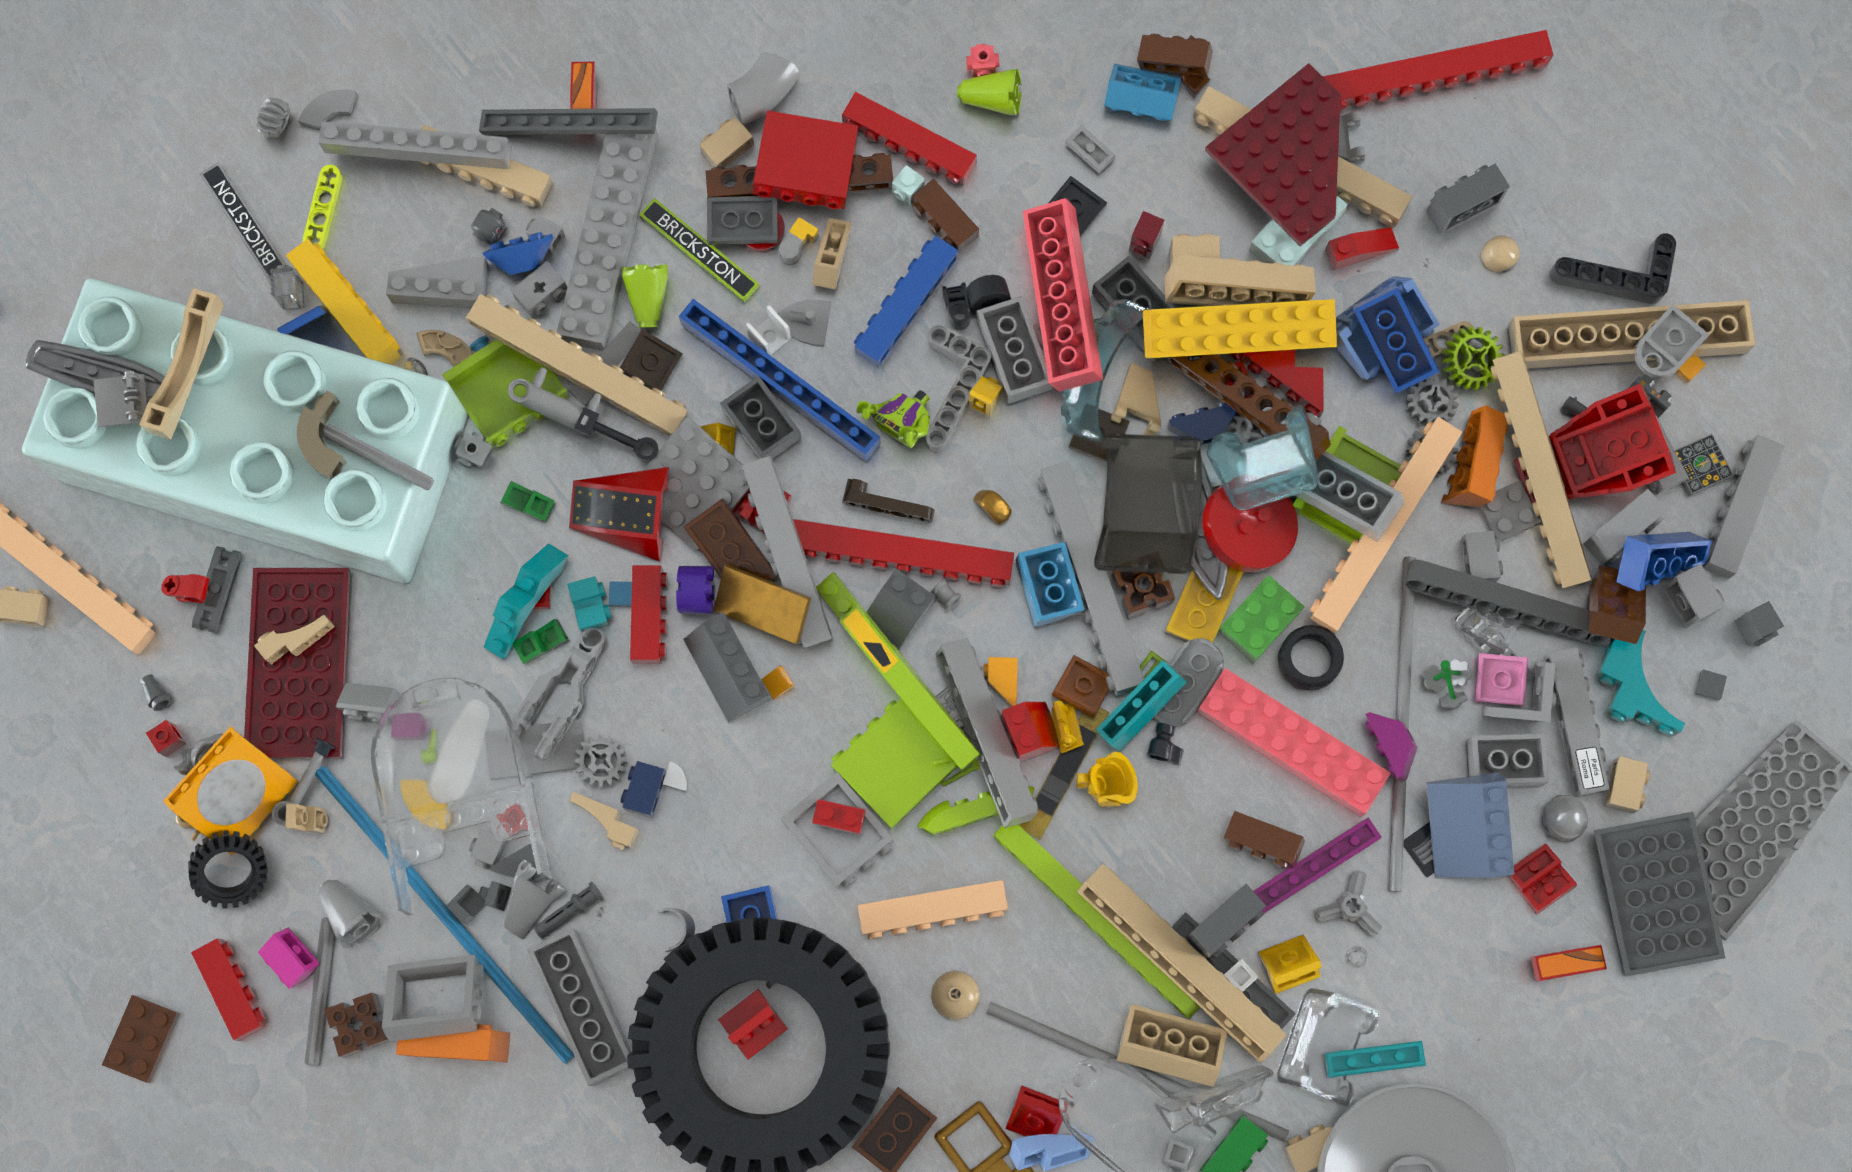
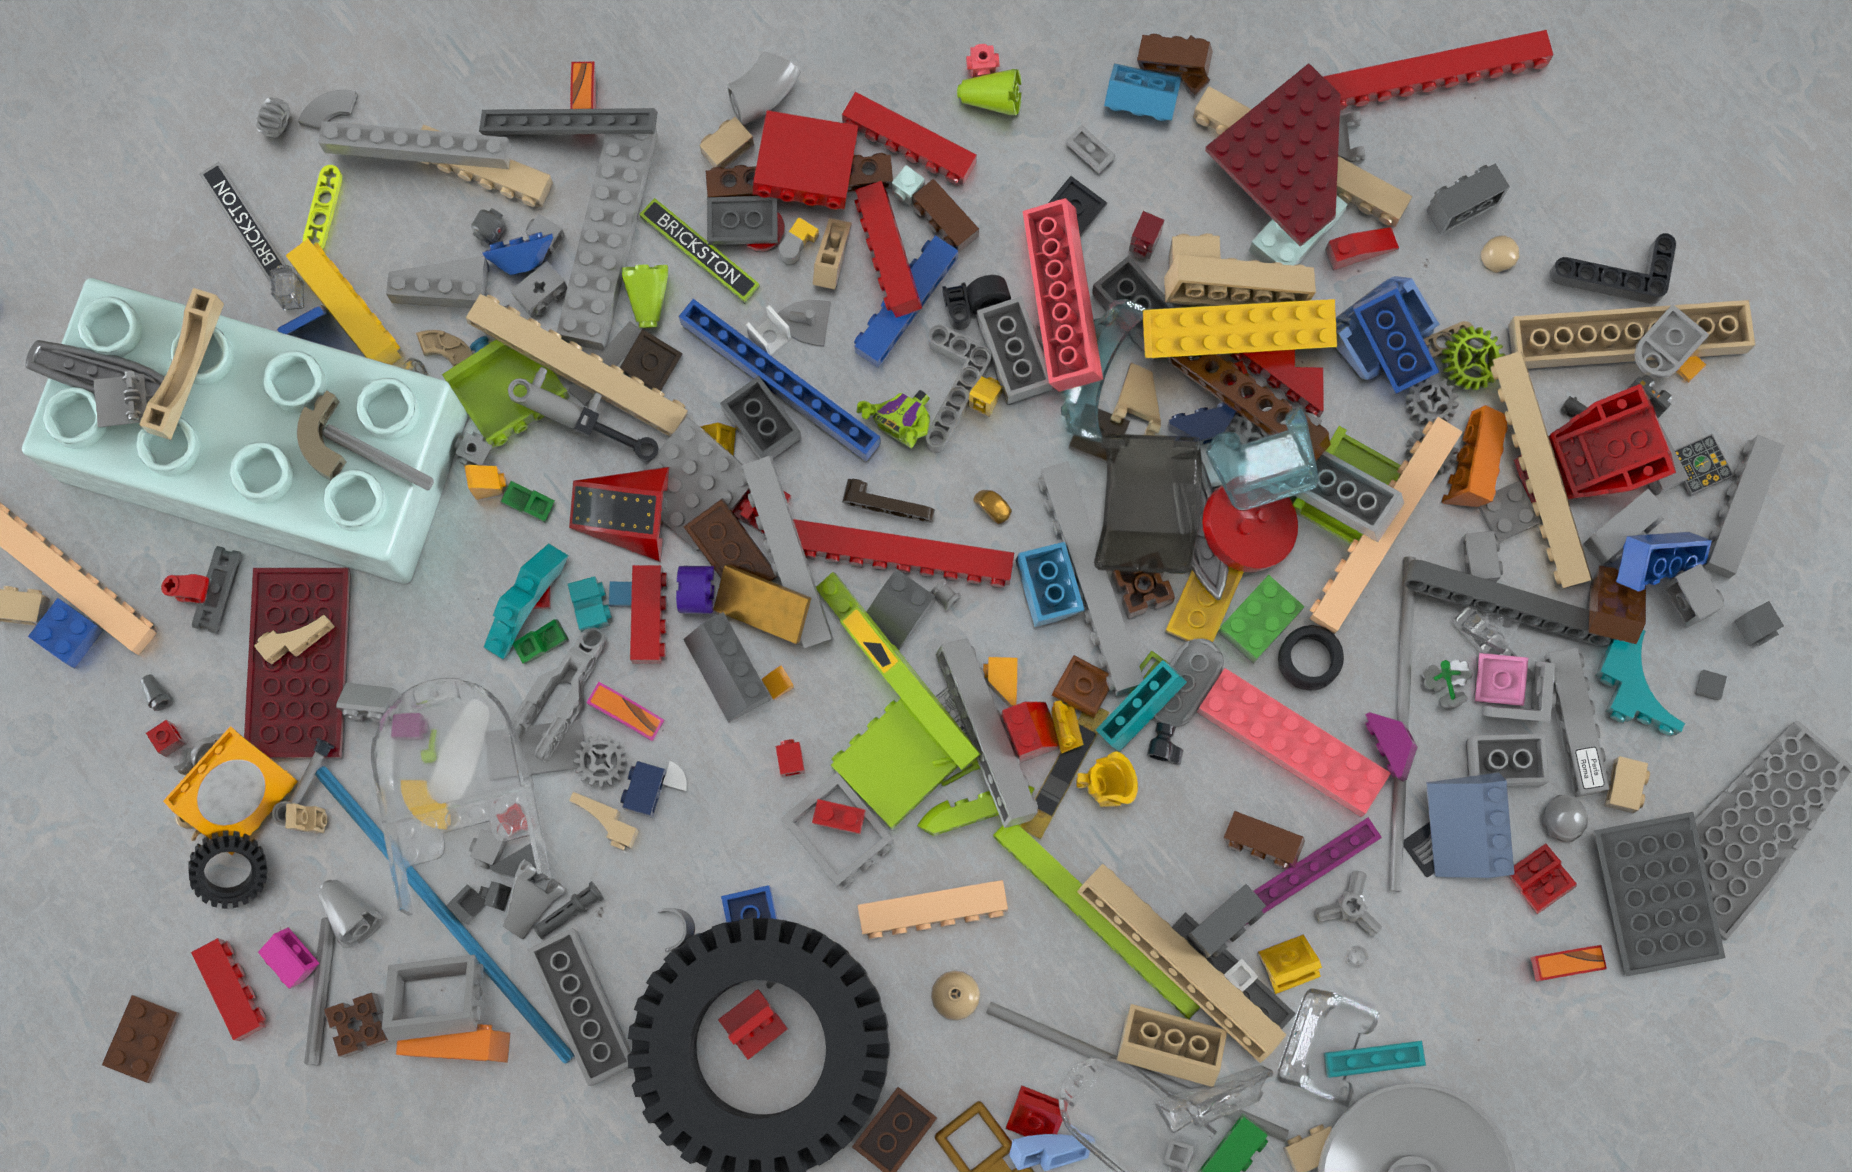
(65, 633): none -> blue brick
(485, 481): none -> light orange slope
(625, 711): none -> slope
(790, 758): none -> red brick
(888, 249): none -> red brick

